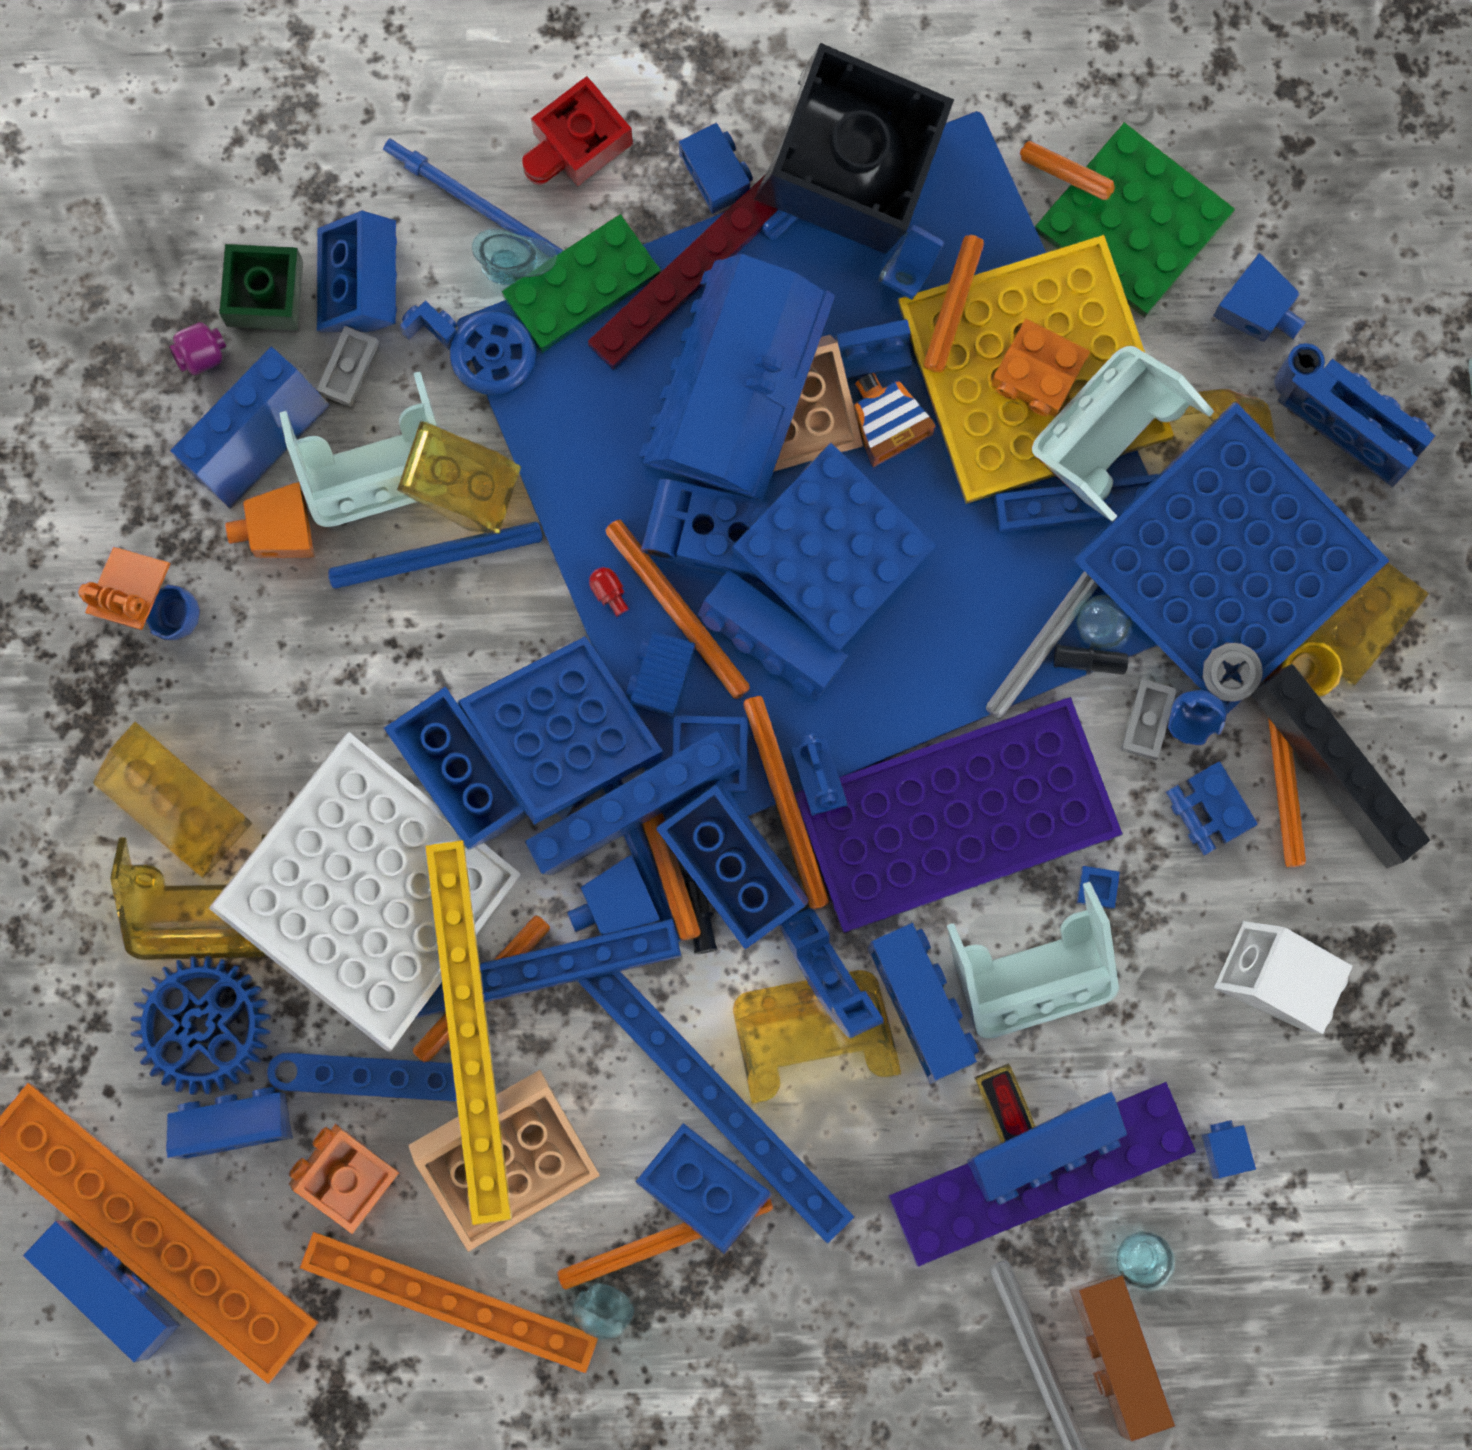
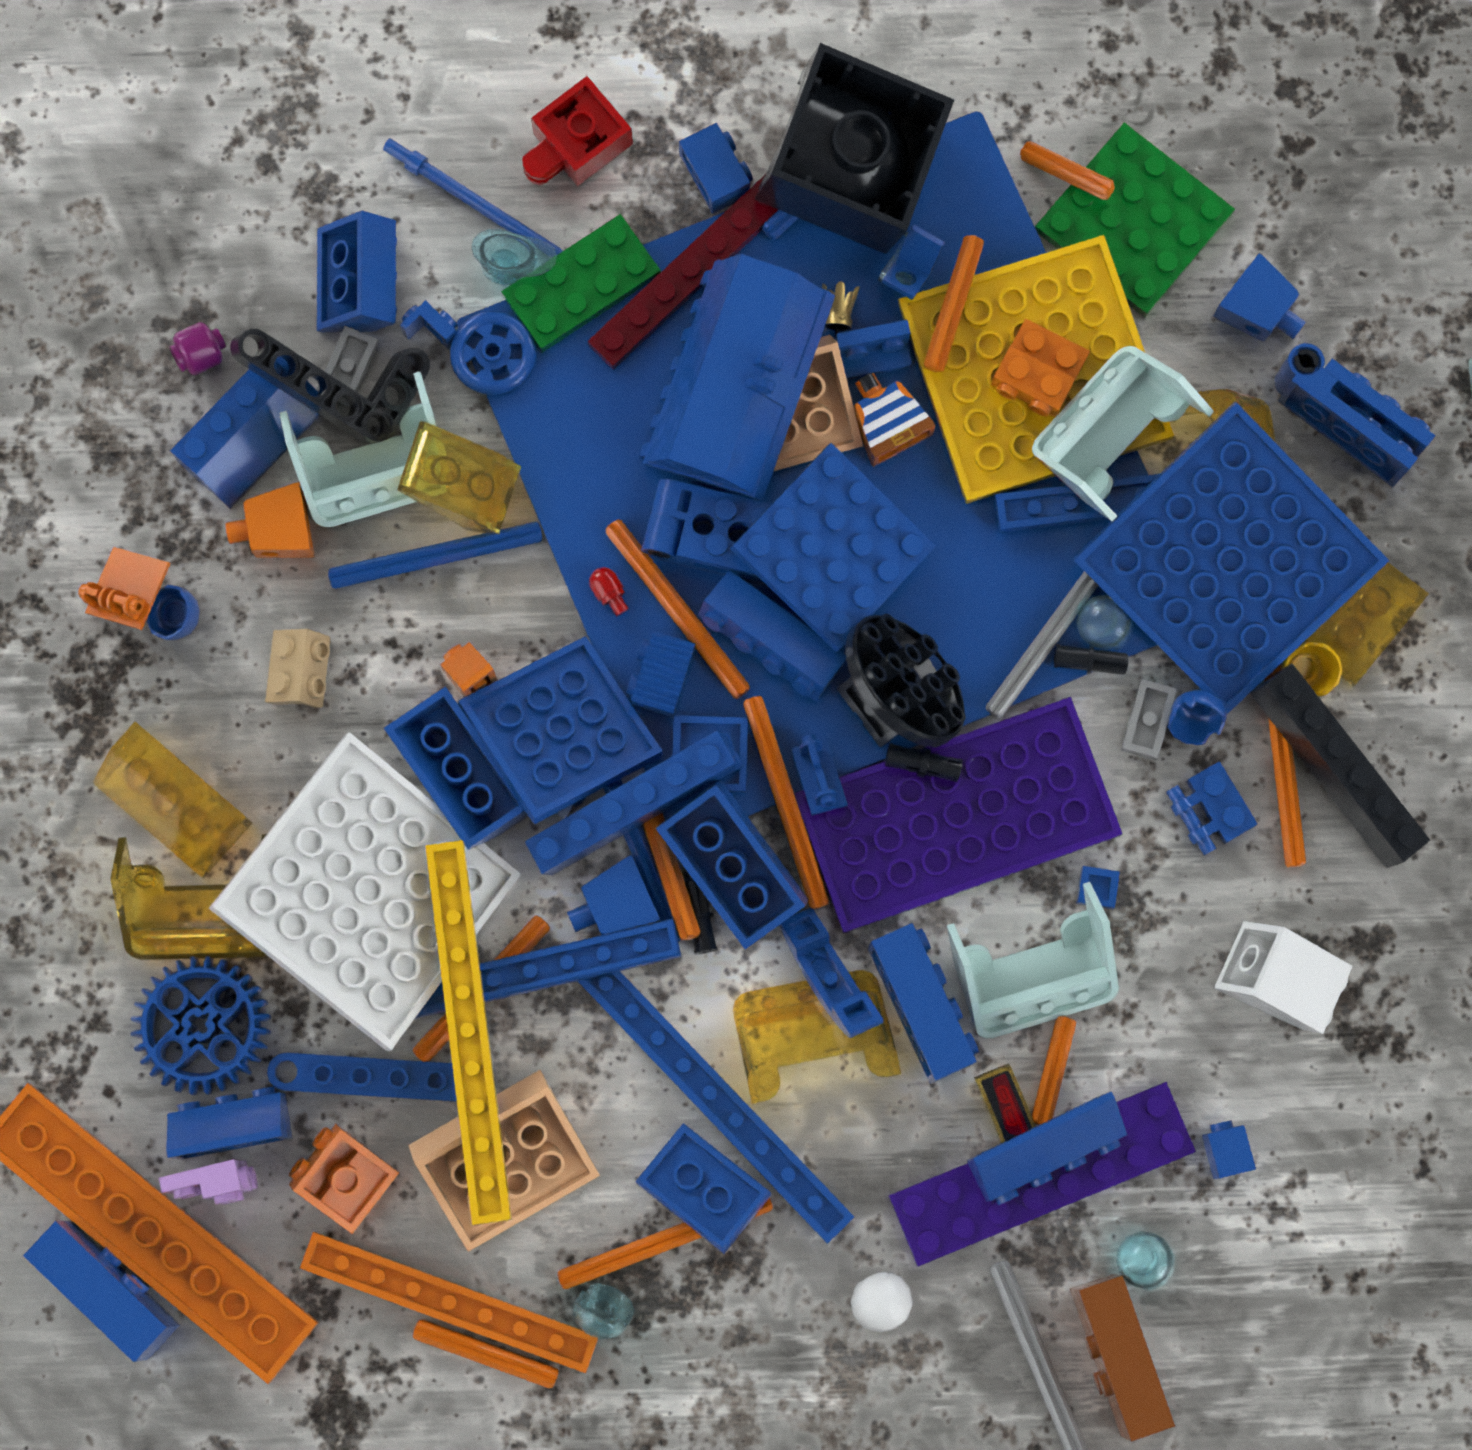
(220, 1181): none -> lavender plate
(261, 287): dark green brick -> none
(298, 667): none -> tan bracket
(332, 389): none -> black beam
(467, 669): none -> orange slope
(485, 1353): none -> orange axle
(840, 313): none -> pearl gold piece
(881, 1302): none -> white hair
(897, 685): none -> black bracket
(923, 762): none -> black pin
(1053, 1069): none -> orange axle
(1249, 672): light grey gear -> none

